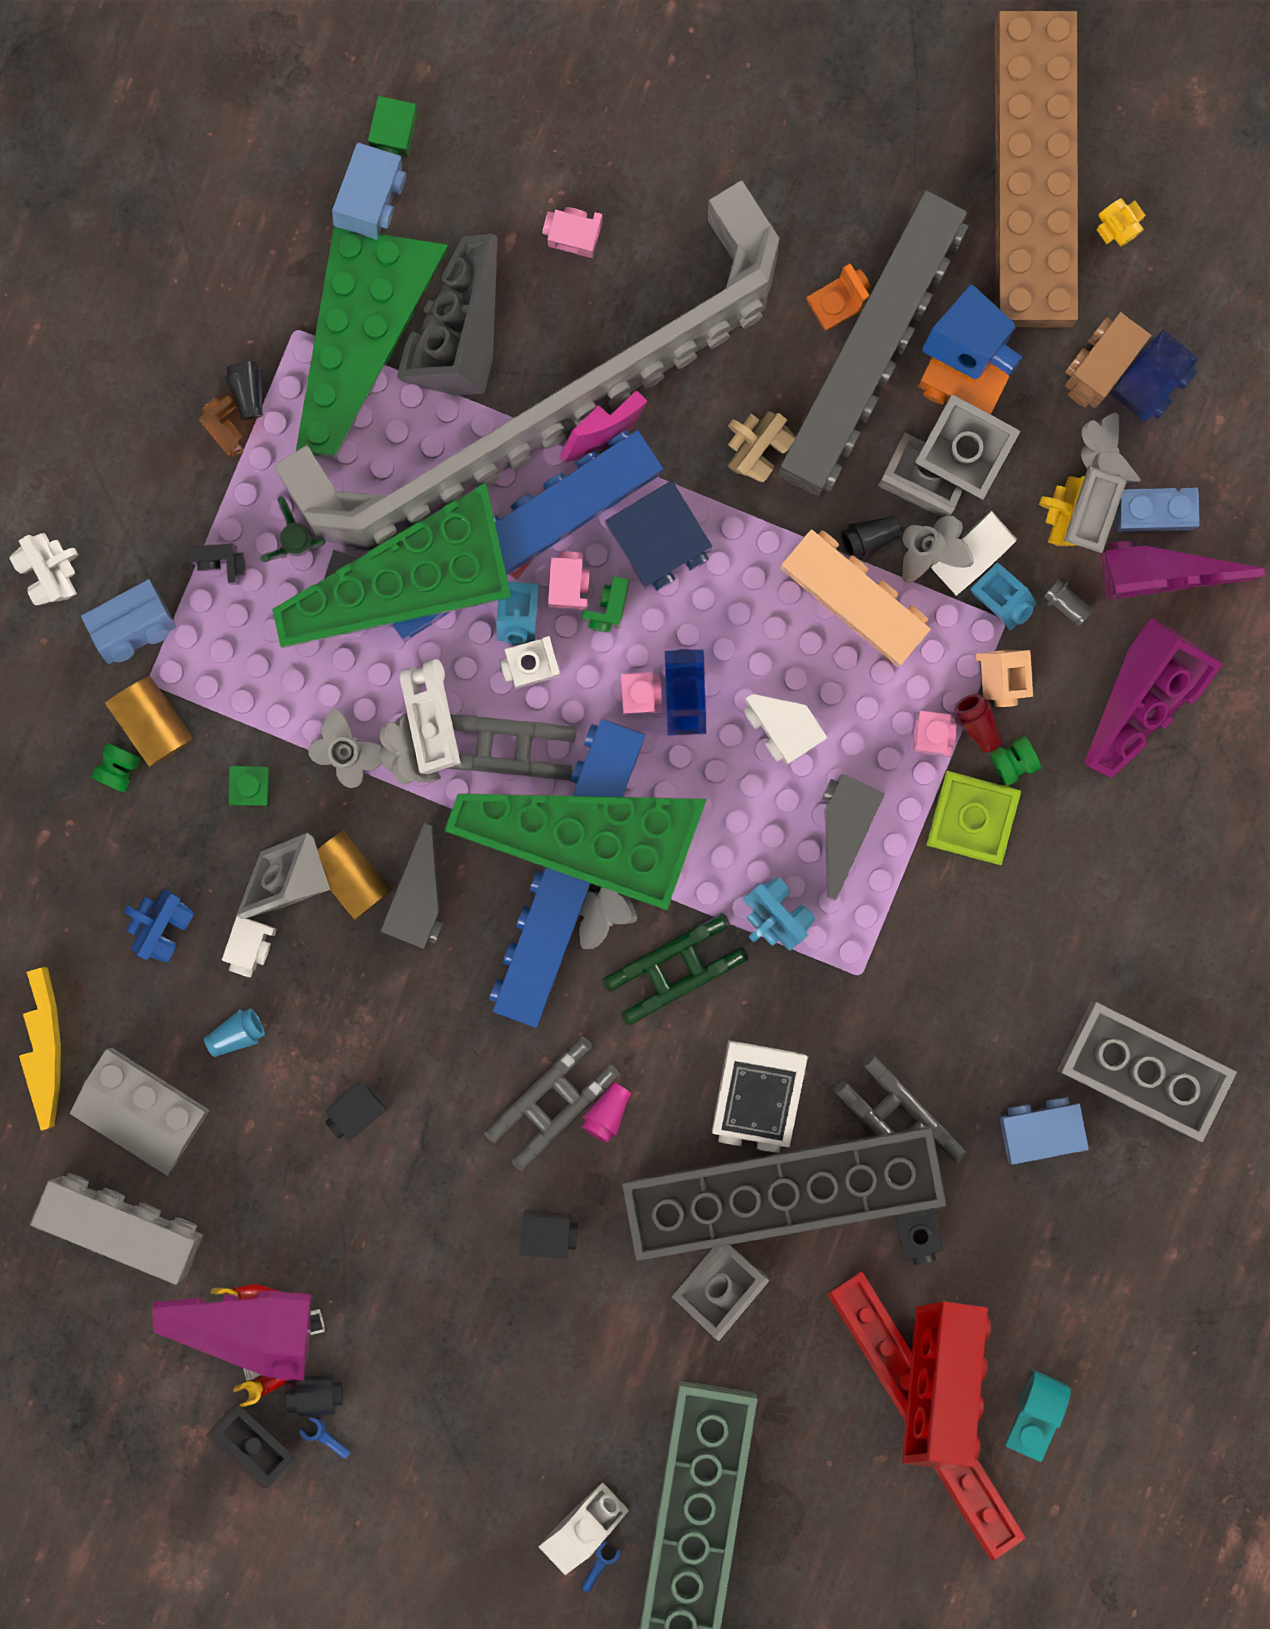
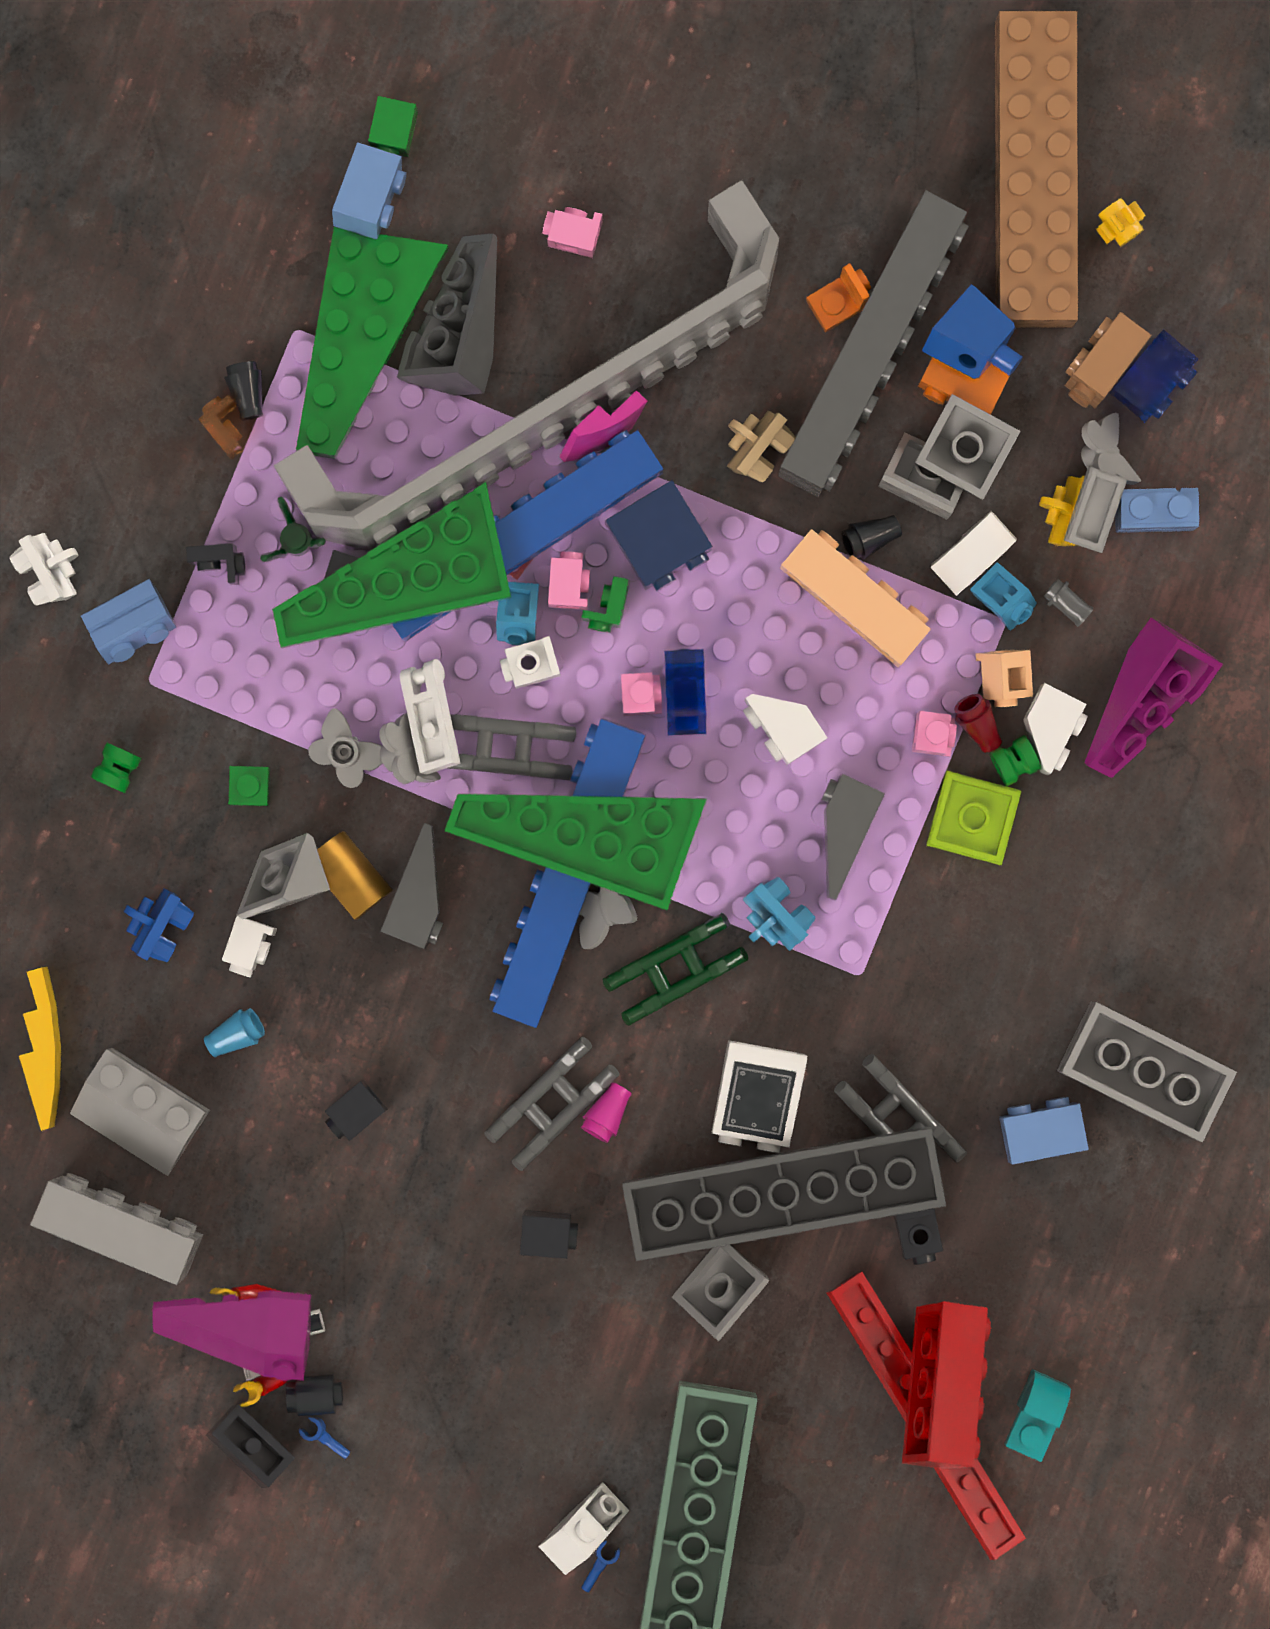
(149, 721): pearl gold brick -> none
(934, 545): light grey animal -> none
(1050, 724): none -> white slope
(1151, 570): magenta wedge -> none

